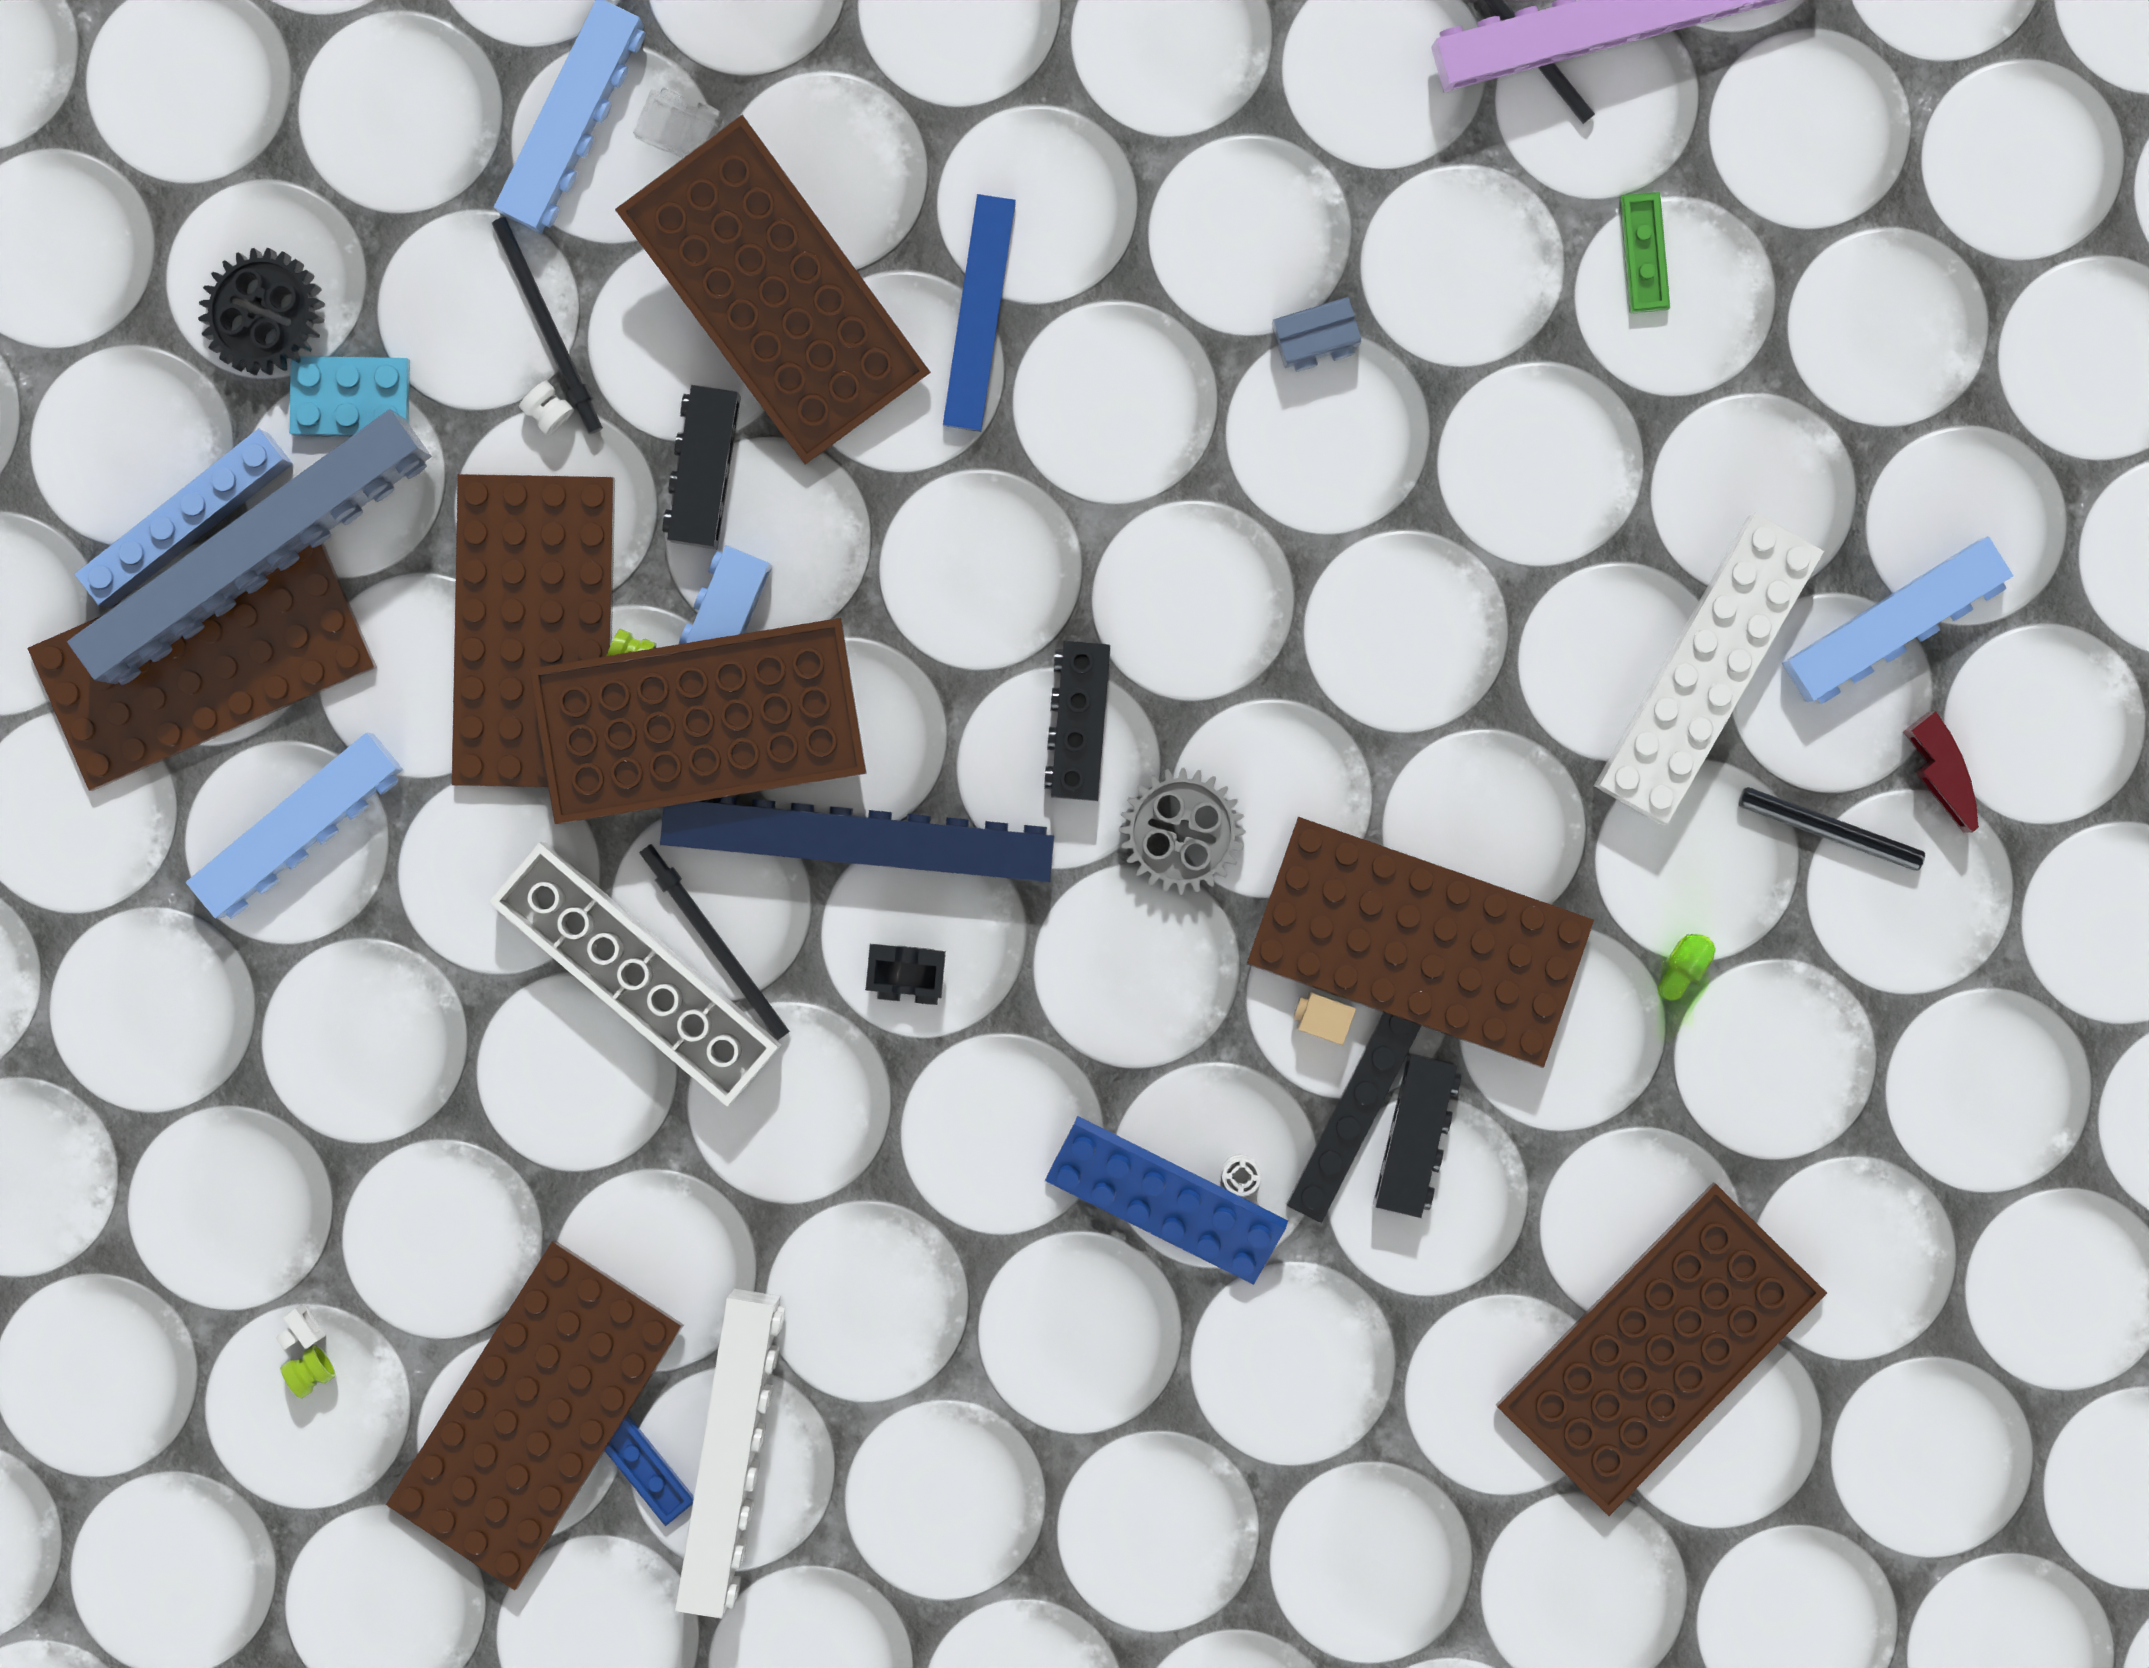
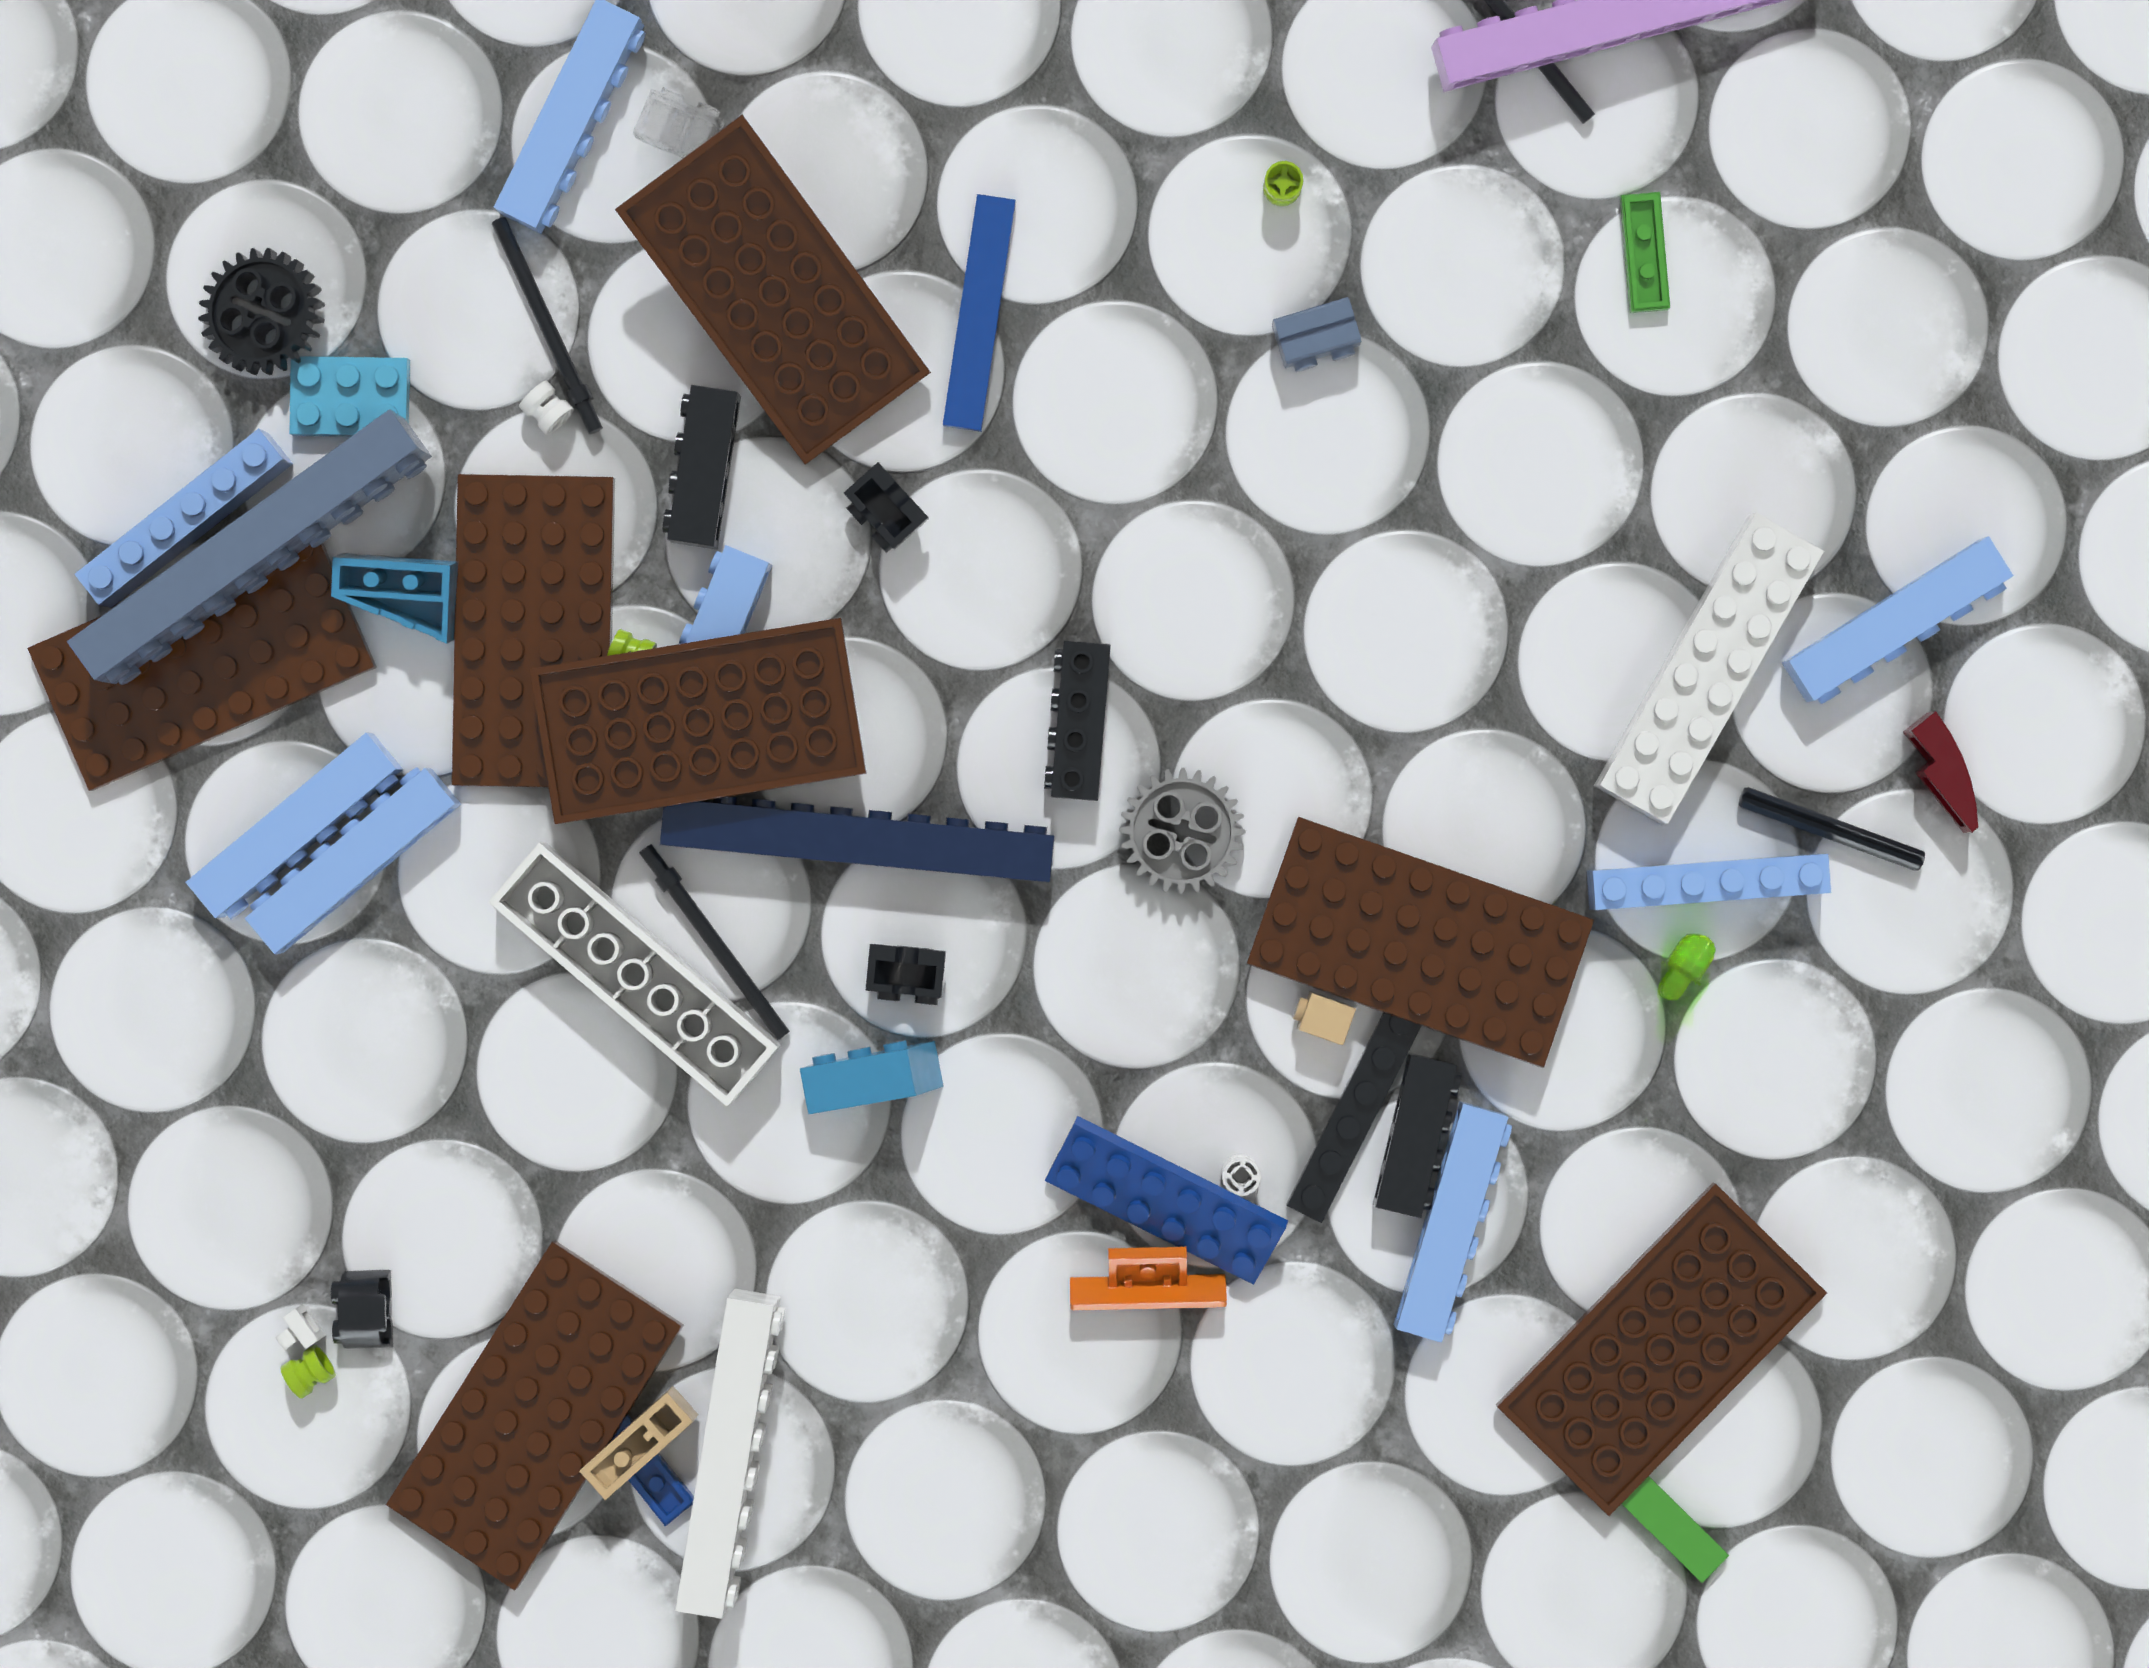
(352, 860): none -> light blue brick
(363, 1309): none -> black cylinder
(402, 589): none -> dark azure wedge
(639, 1442): none -> tan slope
(870, 1077): none -> dark azure wedge
(885, 506): none -> black cylinder
(1148, 1281): none -> orange bracket
(1283, 176): none -> lime wheel
(1451, 1222): none -> light blue brick
(1675, 1529): none -> bright green tile
(1708, 881): none -> light blue brick

